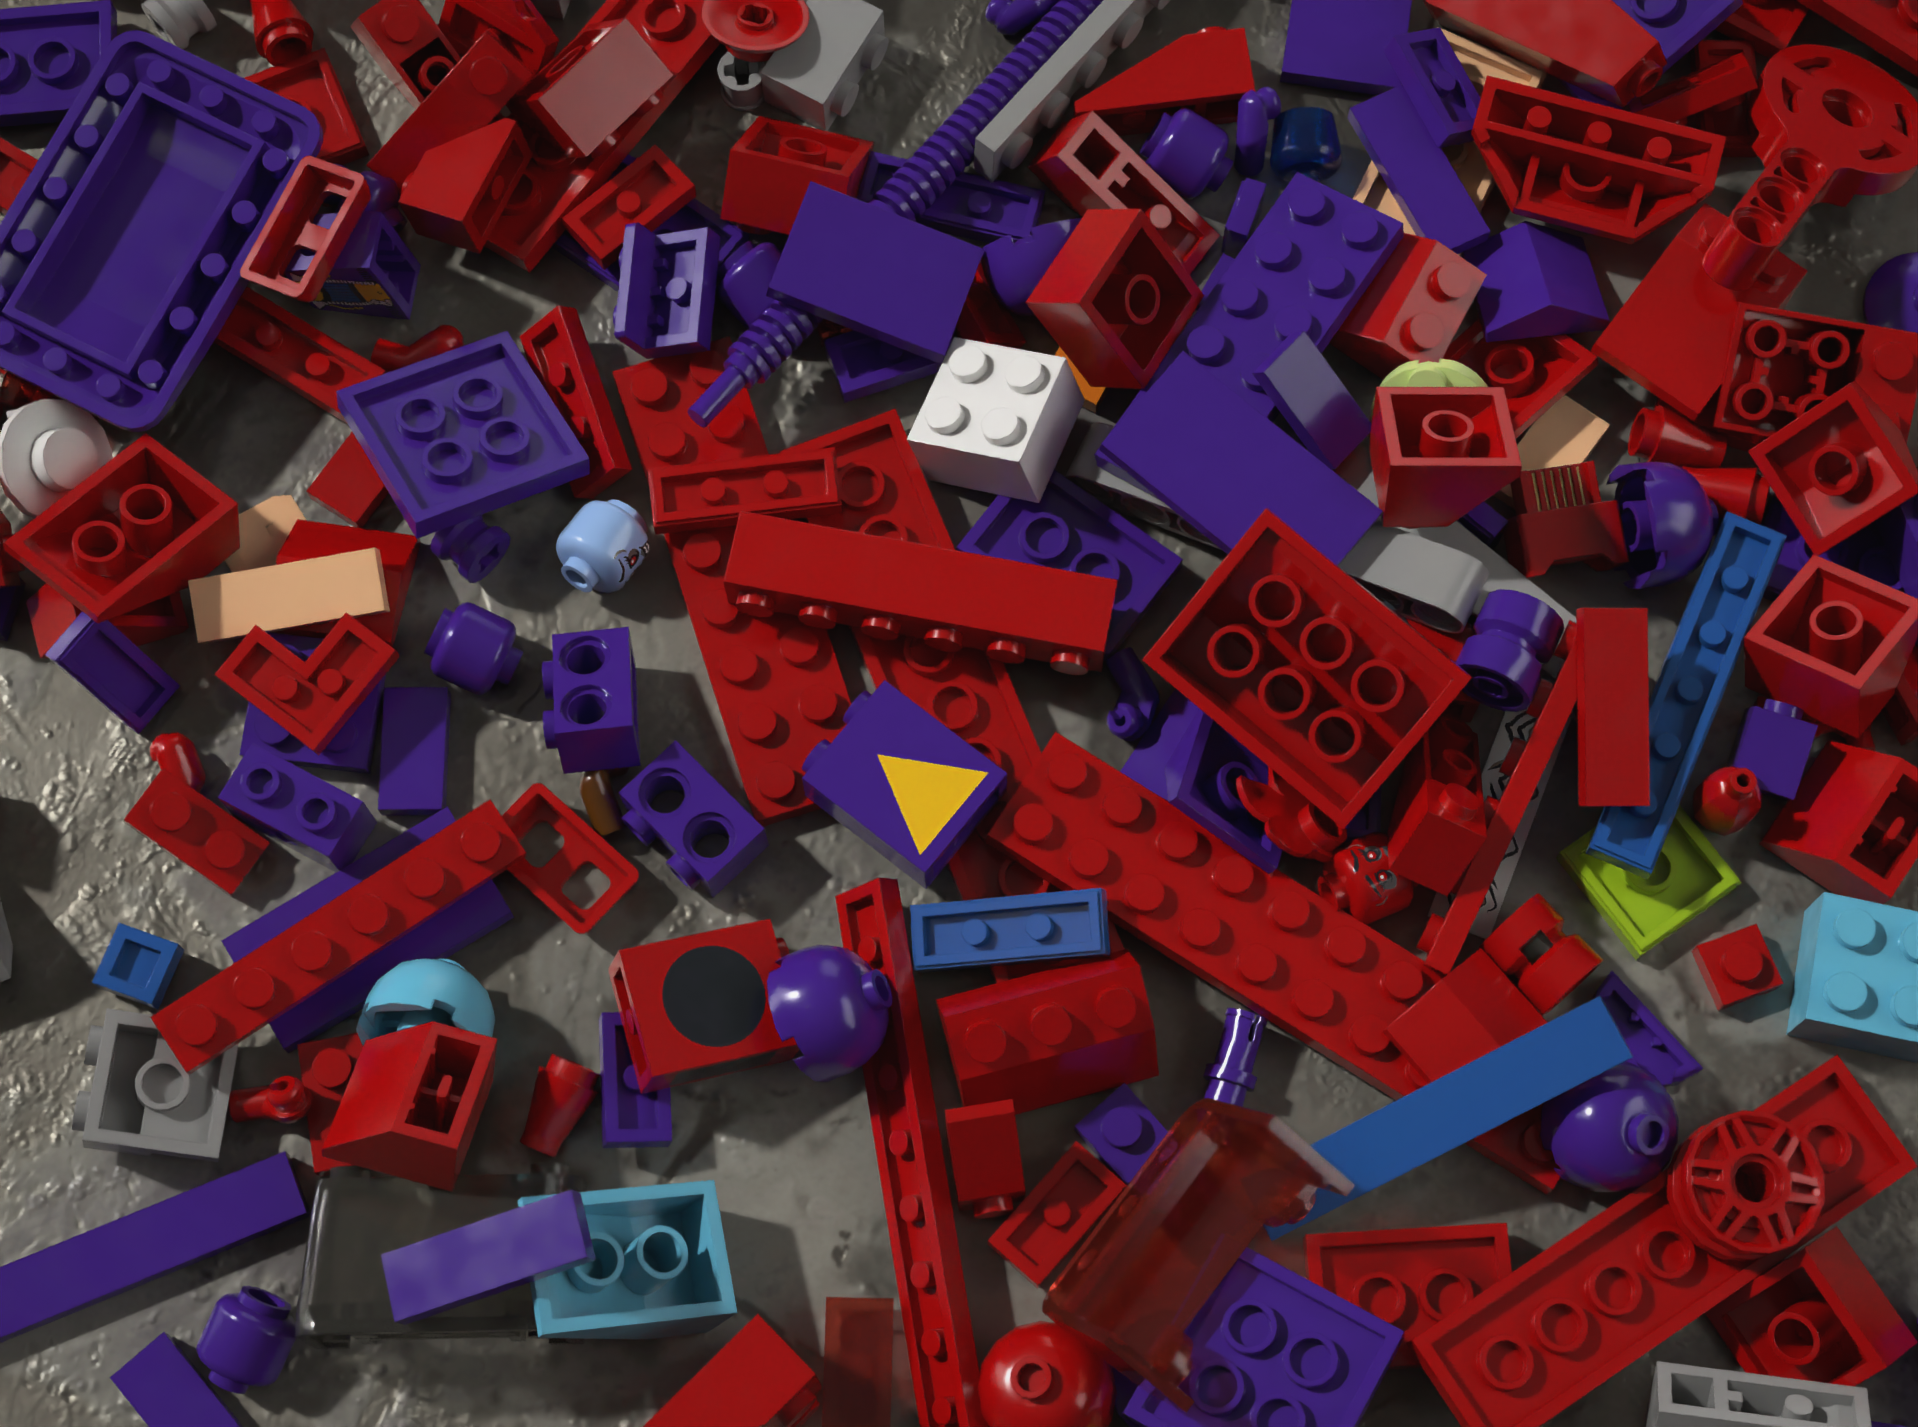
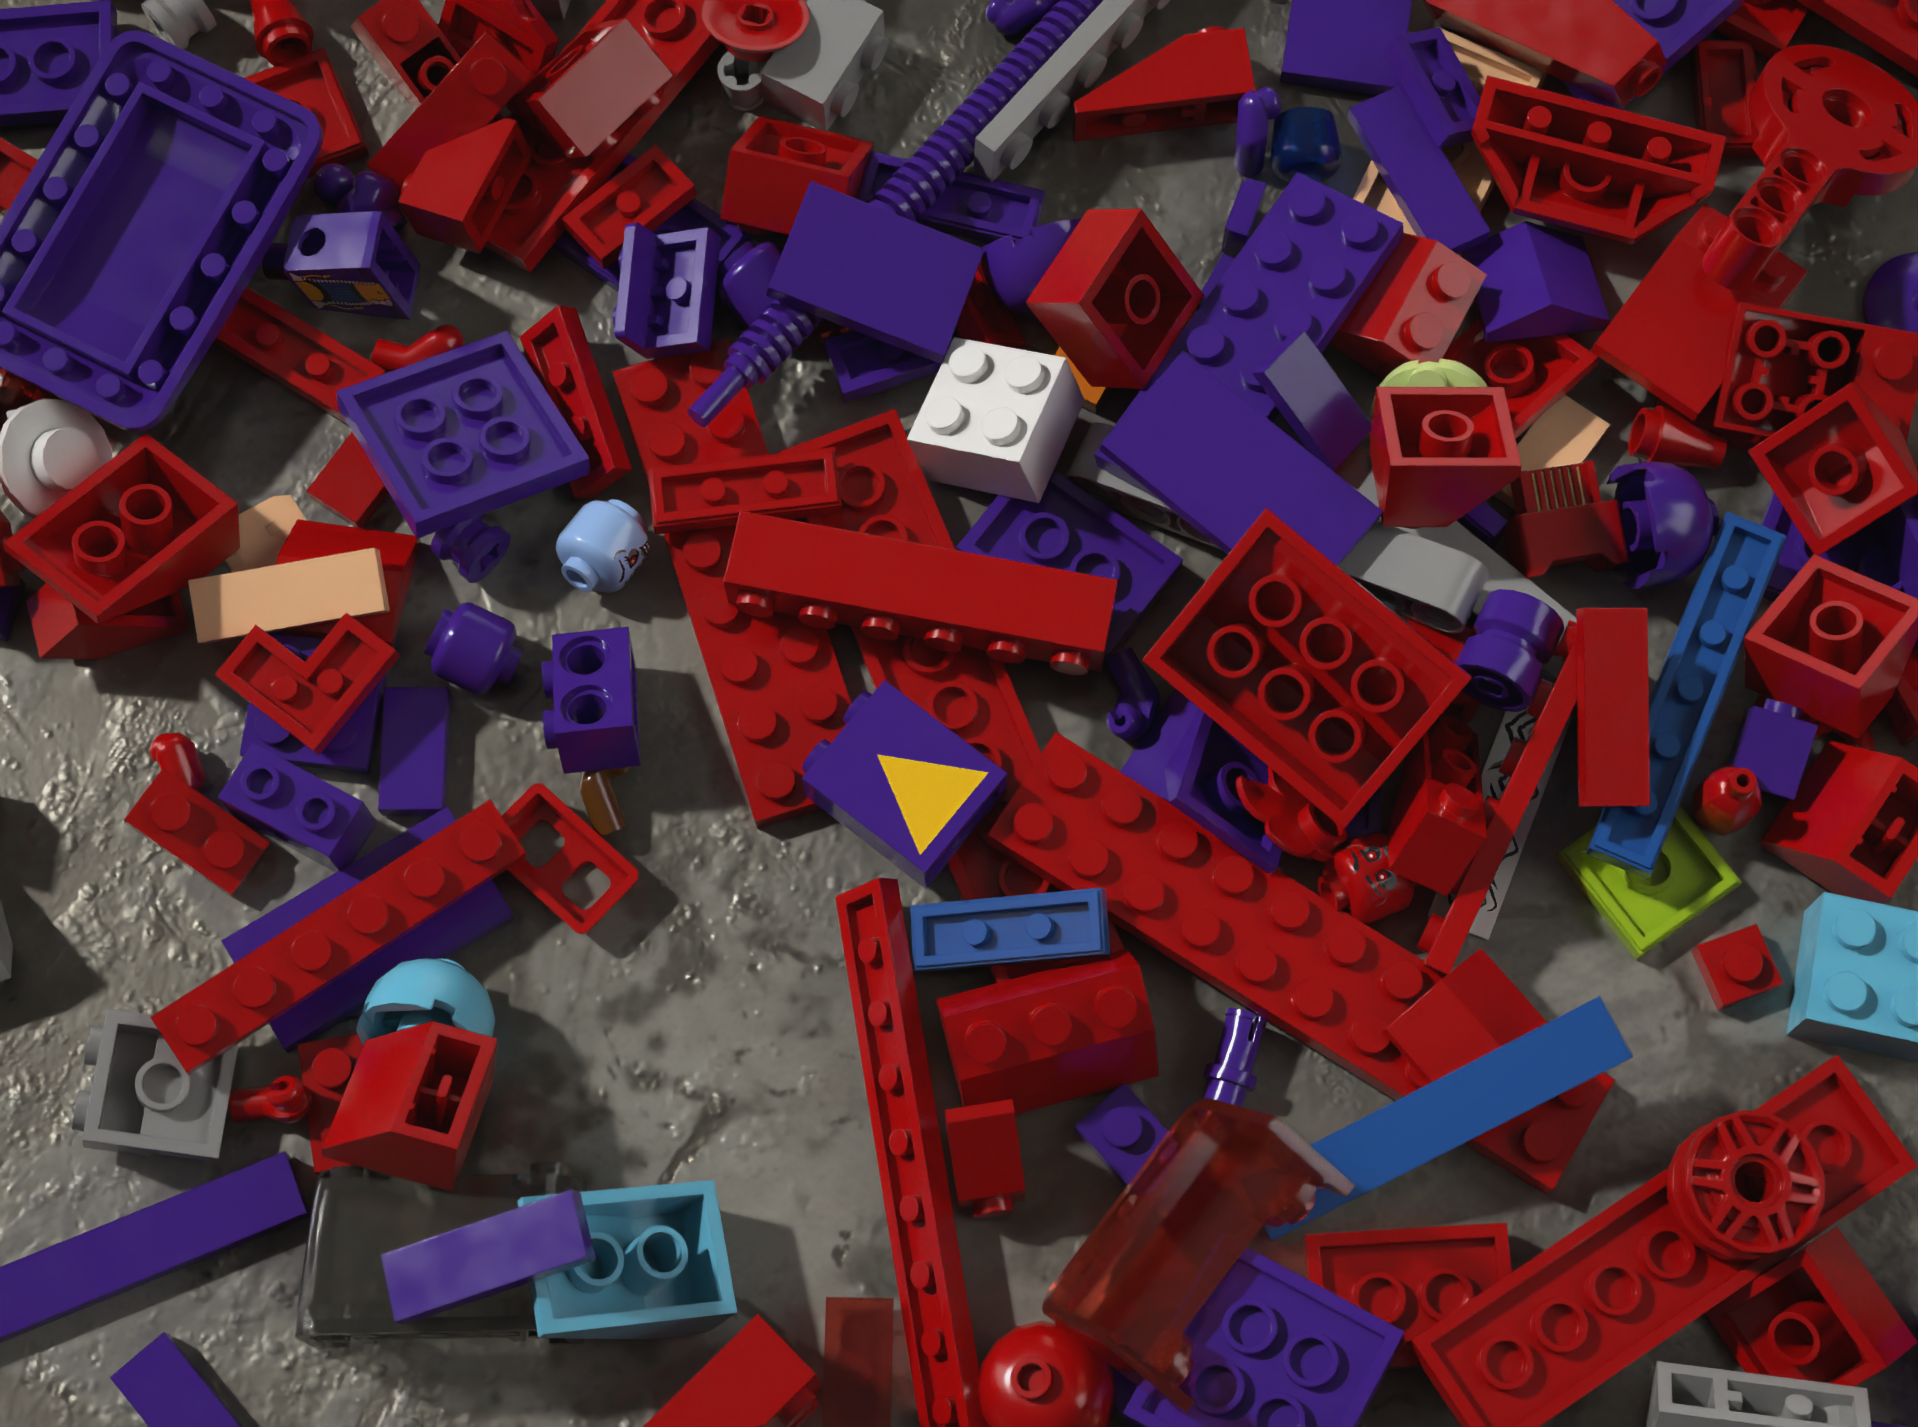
(113, 671): dark purple tile -> none
(138, 966): blue plate -> none
(247, 1339): dark purple head -> none
(292, 228): red piece -> none
(557, 1103): red cone -> none
(628, 1115): dark purple plate -> none
(700, 1005): brick -> none
(704, 811): dark purple brick -> none
(830, 1008): dark purple cylinder -> none
(1056, 1214): red plate -> none
(1098, 170): red slope -> none
(1188, 153): dark purple head -> none
(1557, 970): red wheel -> none
(1611, 1130): dark purple cylinder -> none
(1647, 1038): dark purple tile -> none
(1712, 87): red plate -> none
(1735, 490): red cone -> none

